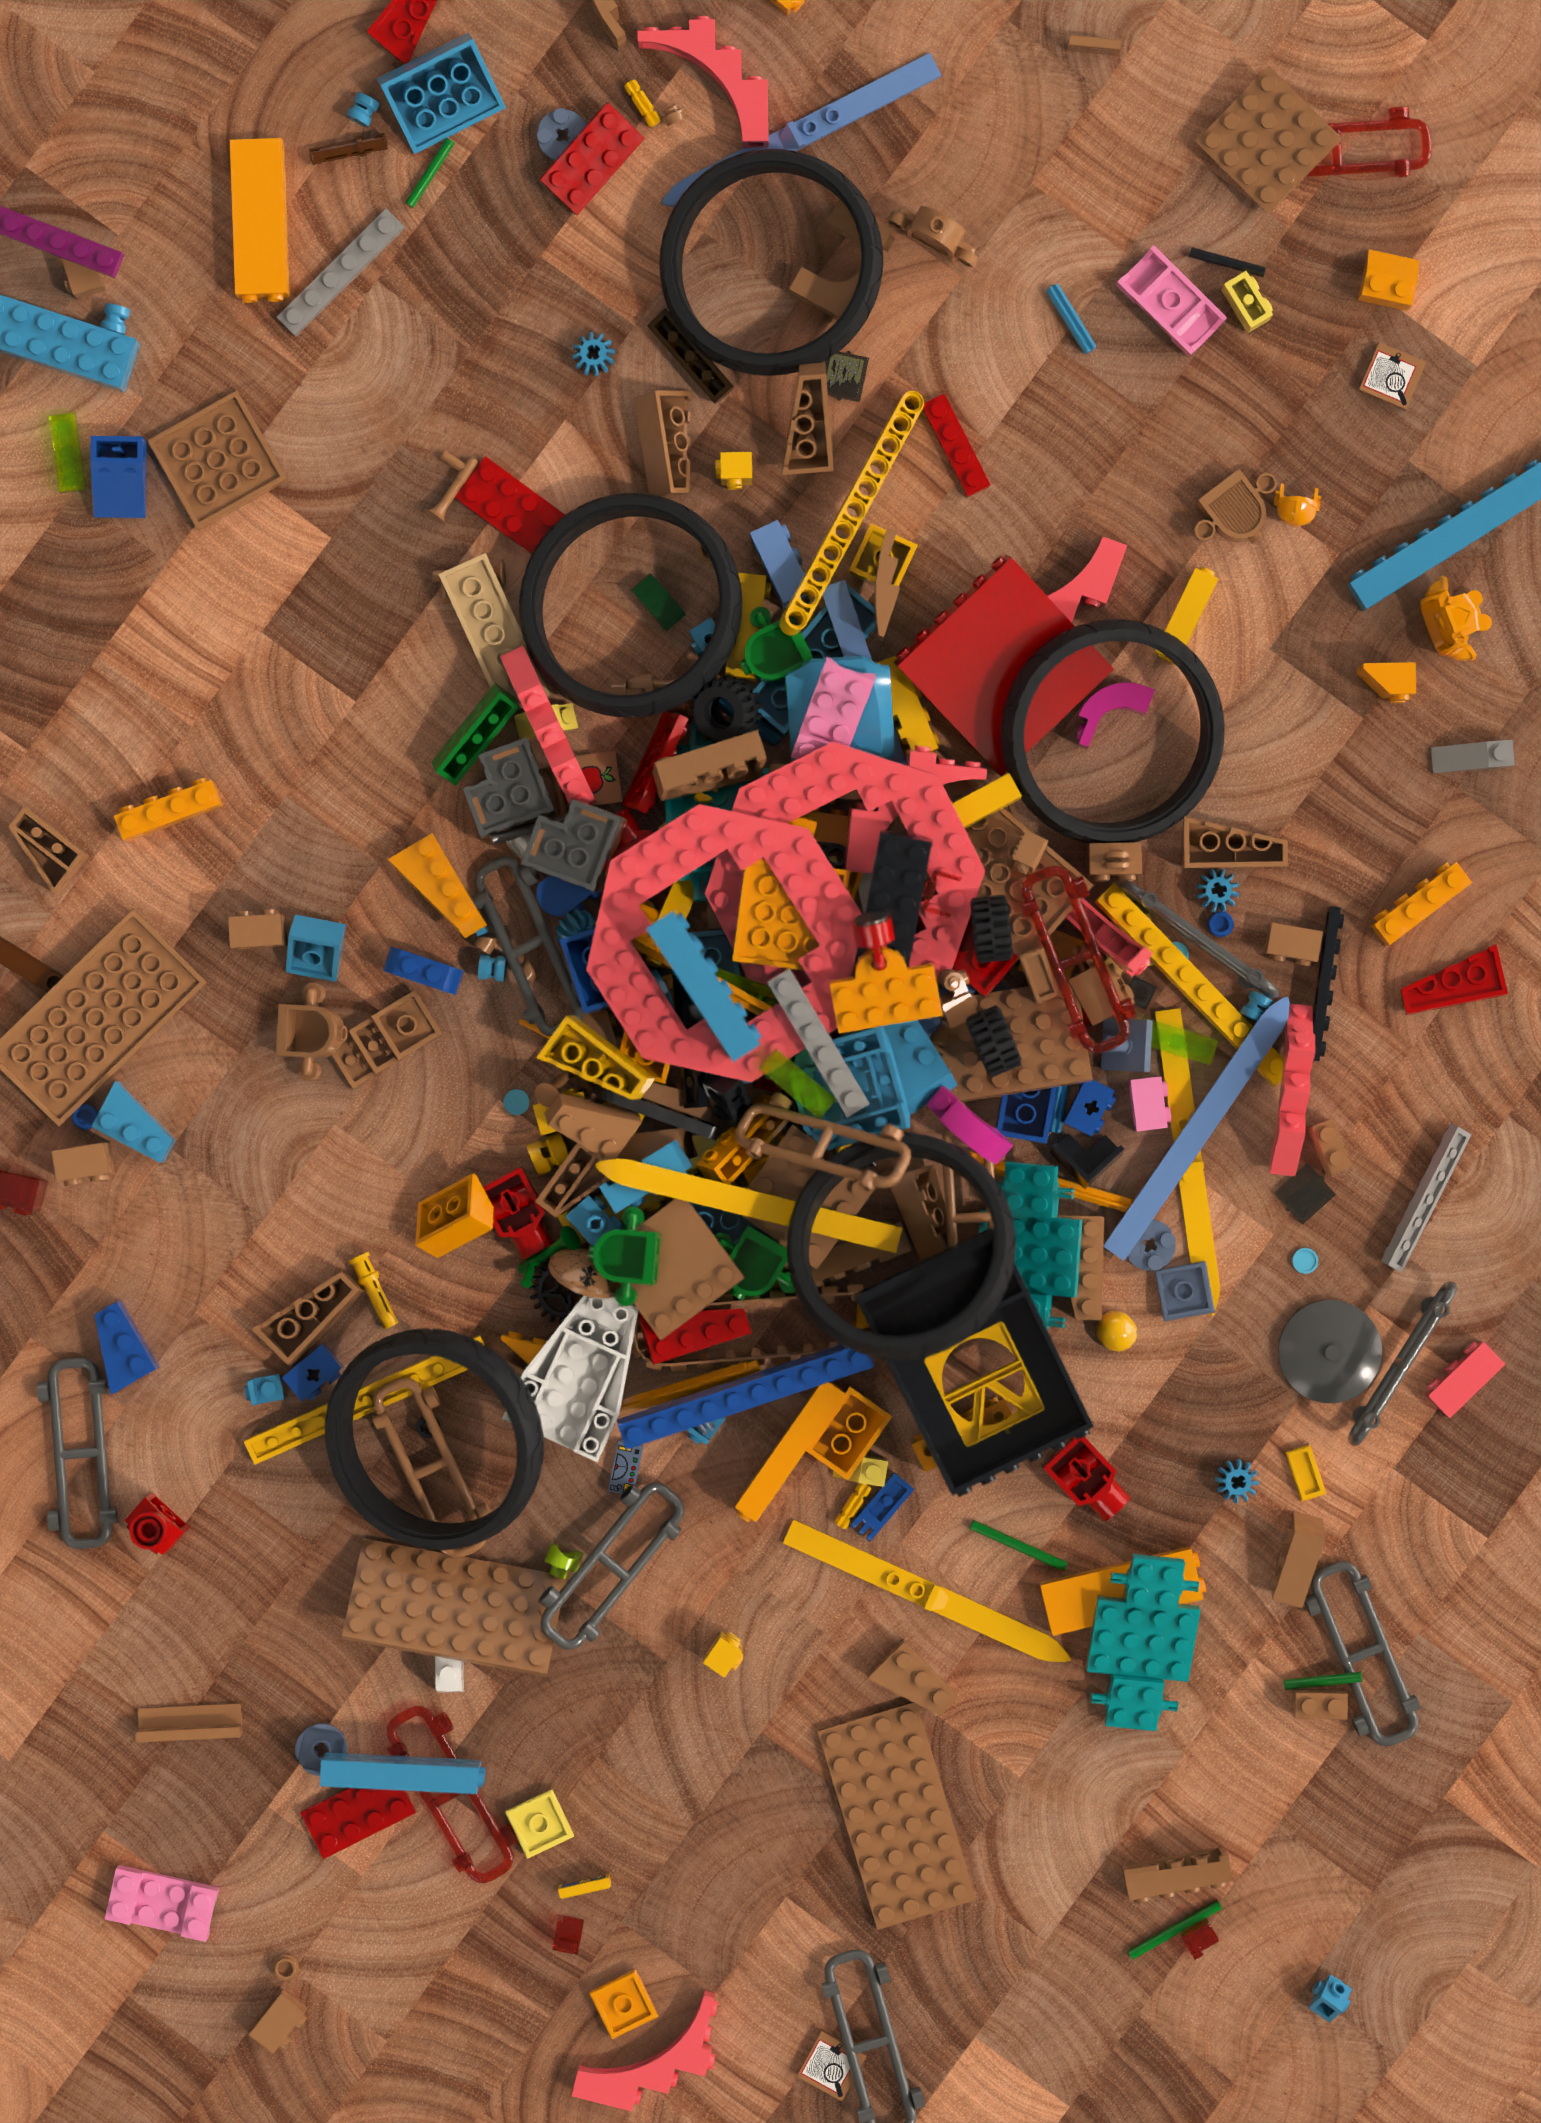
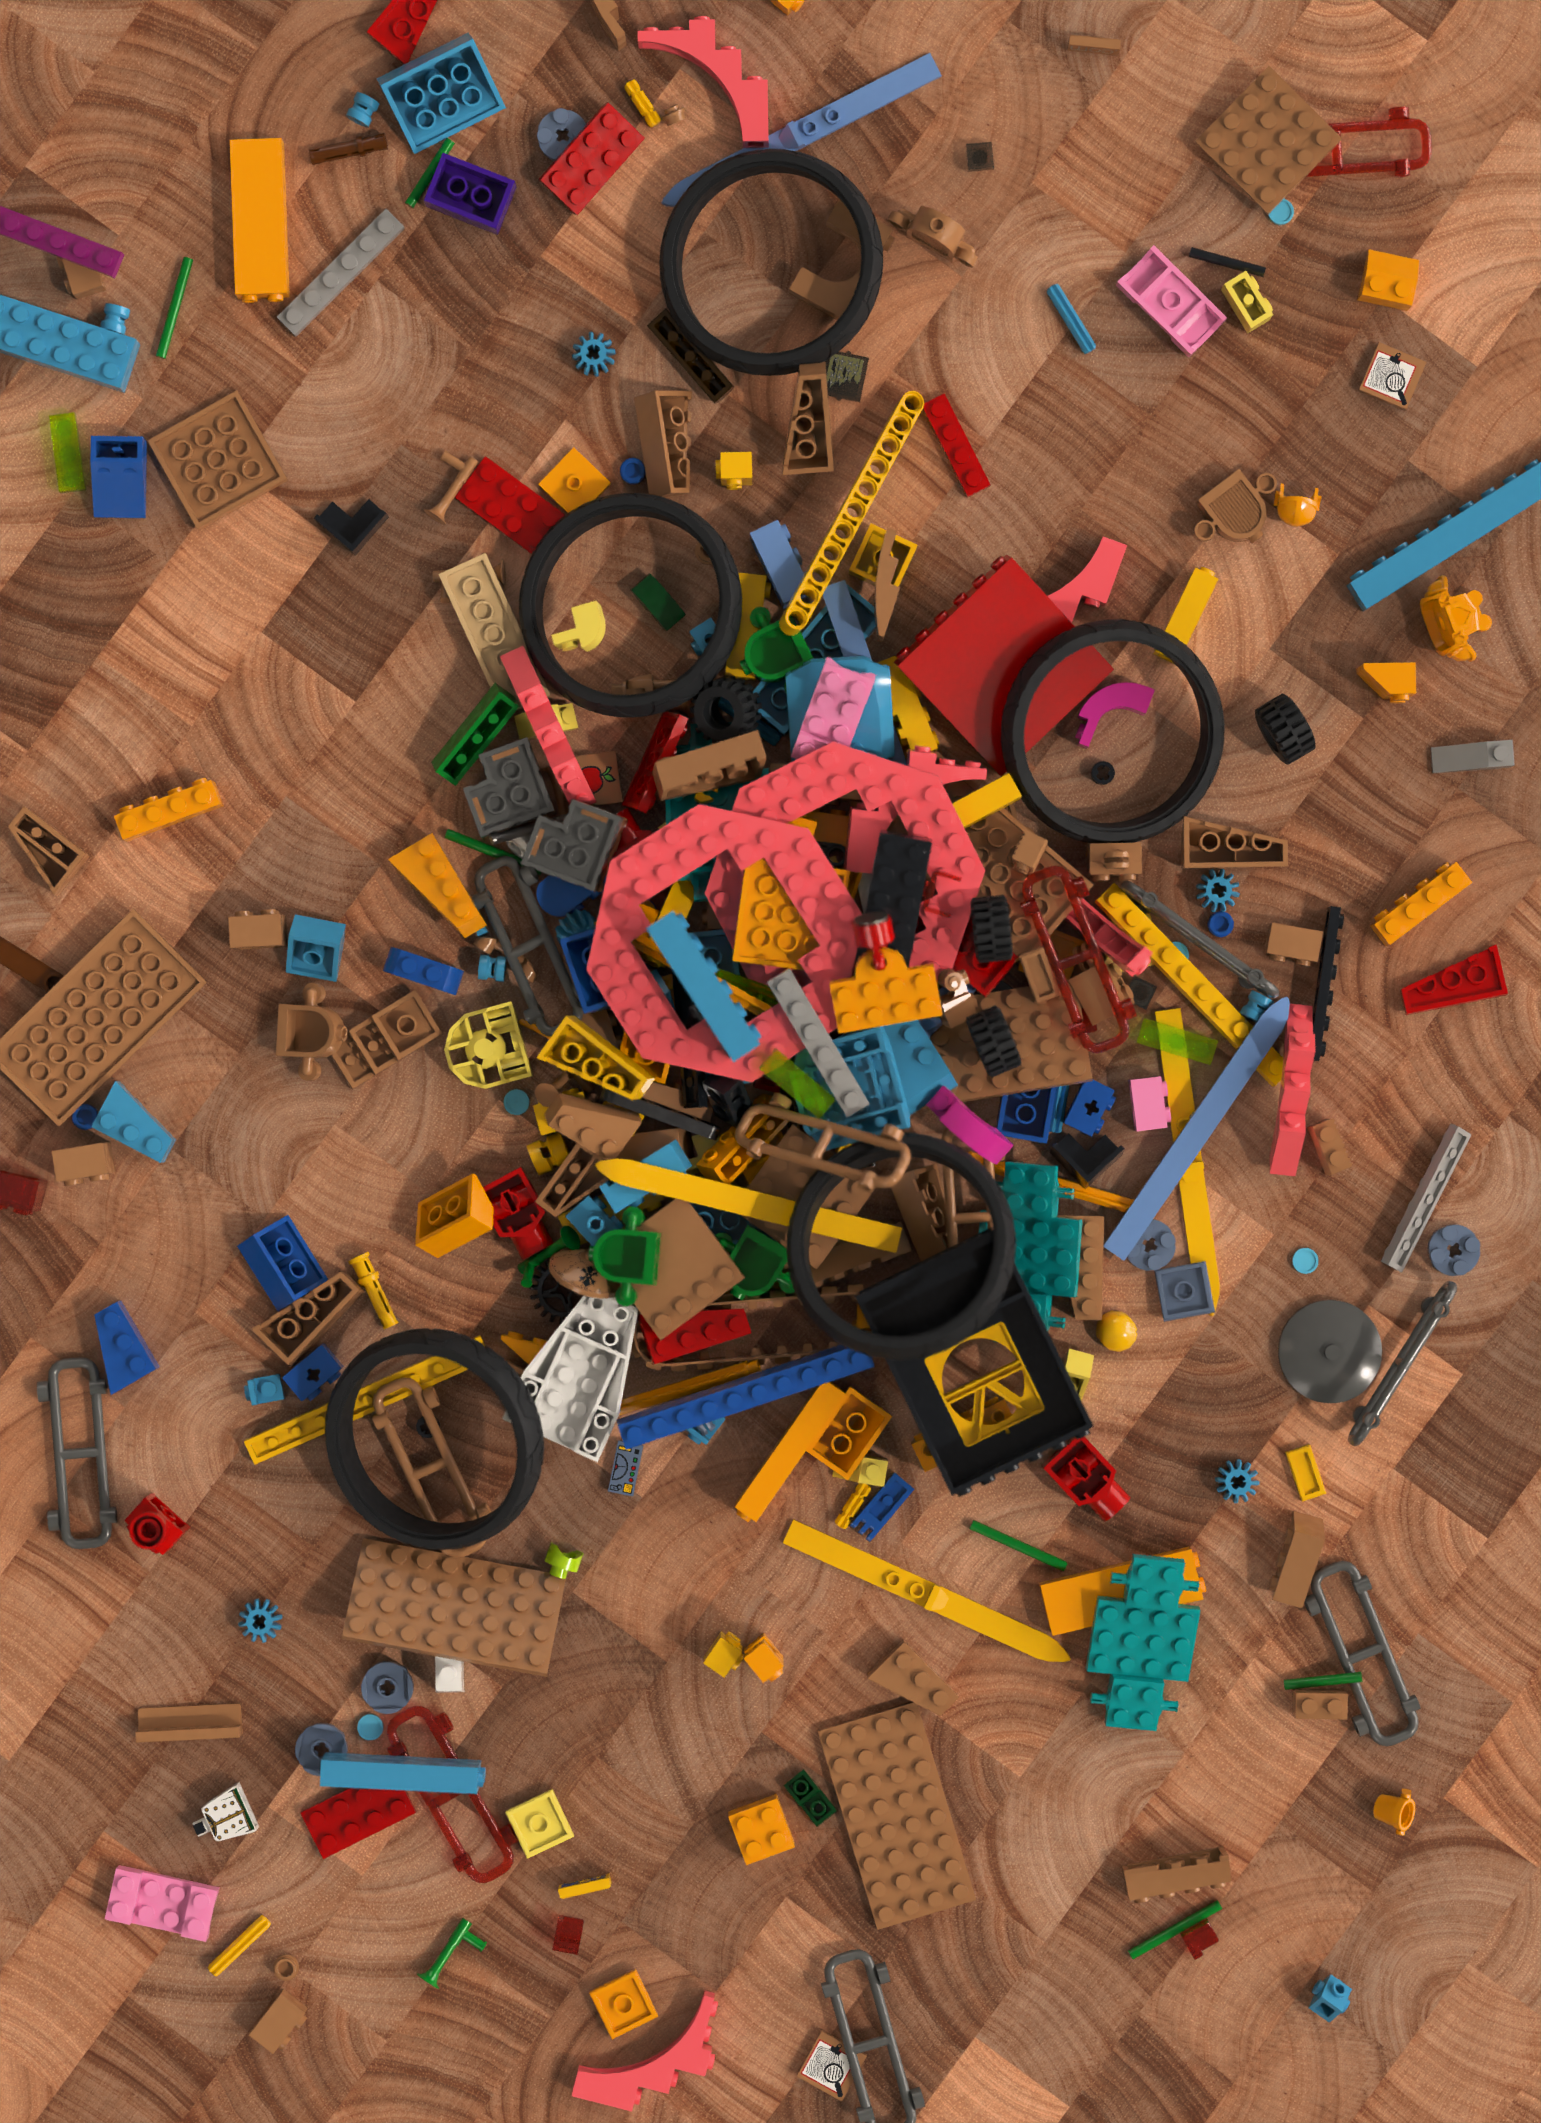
(174, 307): none -> green bar
(227, 1815): none -> white torso
(239, 1945): none -> yellow axle
(251, 1617): none -> dark azure gear
(282, 1262): none -> blue slope
(353, 531): none -> black panel
(370, 1727): none -> medium azure piece
(398, 1697): none -> sand blue plate
(461, 1932): none -> green piece
(470, 193): none -> dark purple brick
(481, 846): none -> green bar
(492, 1053): none -> light yellow connector
(553, 1599): dark grey bar -> none
(574, 482): none -> light orange plate
(588, 631): none -> light yellow brick
(632, 471): none -> blue tile
(761, 1829): none -> light orange brick
(764, 1658): none -> light orange arch
(810, 1798): none -> dark green slope
(979, 156): none -> clear smoke plate
(1079, 1369): none -> light yellow slope
(1110, 774): none -> black bush
(1134, 1053): sand blue tile -> none
(1282, 213): none -> medium azure piece
(1285, 729): none -> black tyre
(1305, 1193): clear smoke piece -> none
(1395, 1810): none -> light orange piece
(1461, 1263): none -> sand blue plate
(1463, 1378): coral brick -> none

